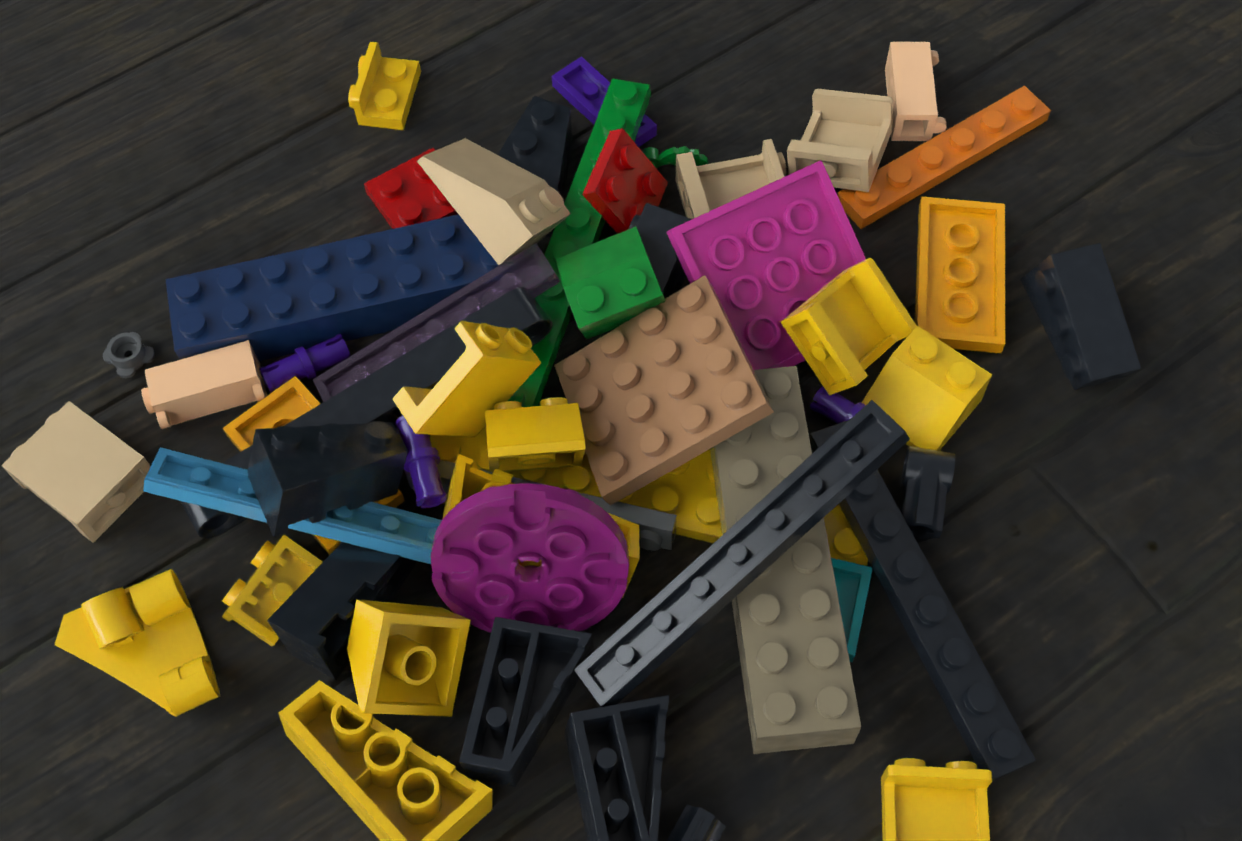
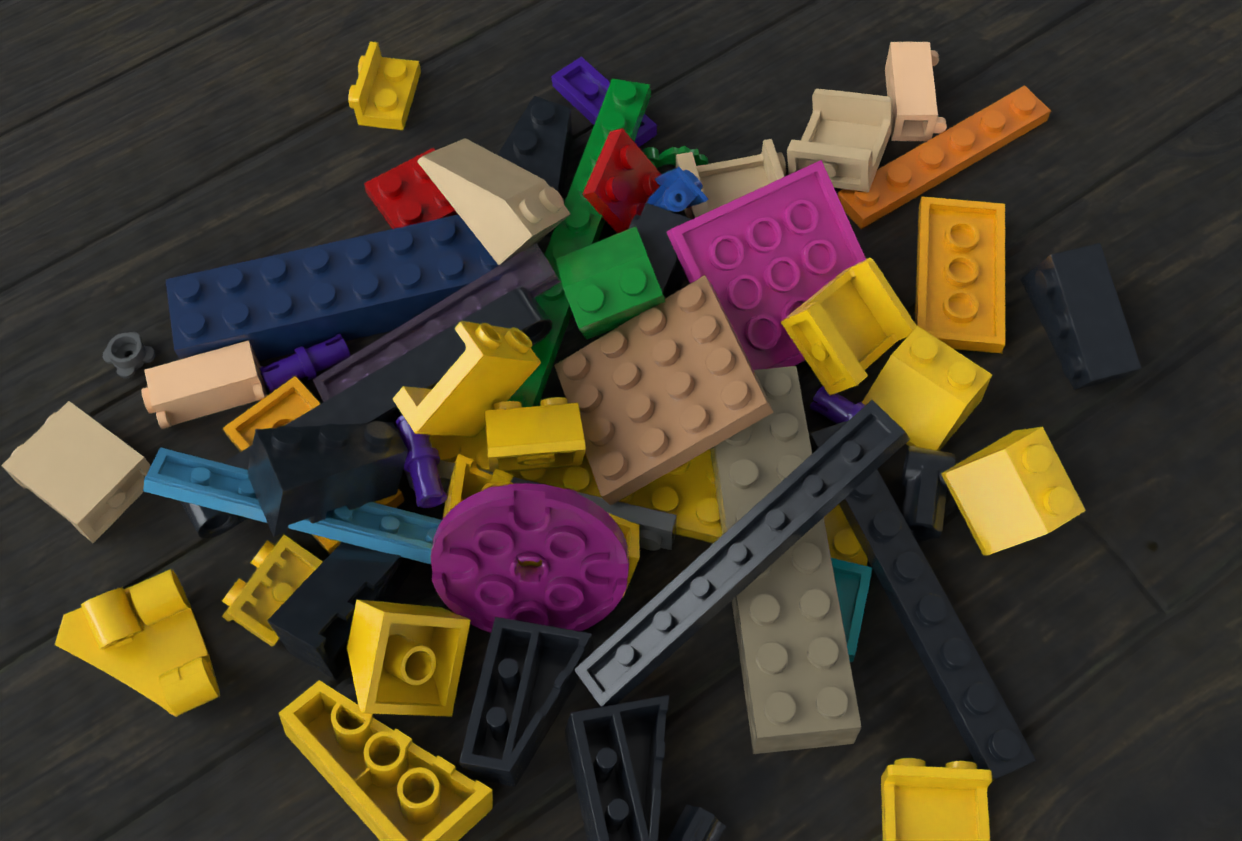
(677, 191): none -> blue hinge
(1013, 491): none -> yellow slope

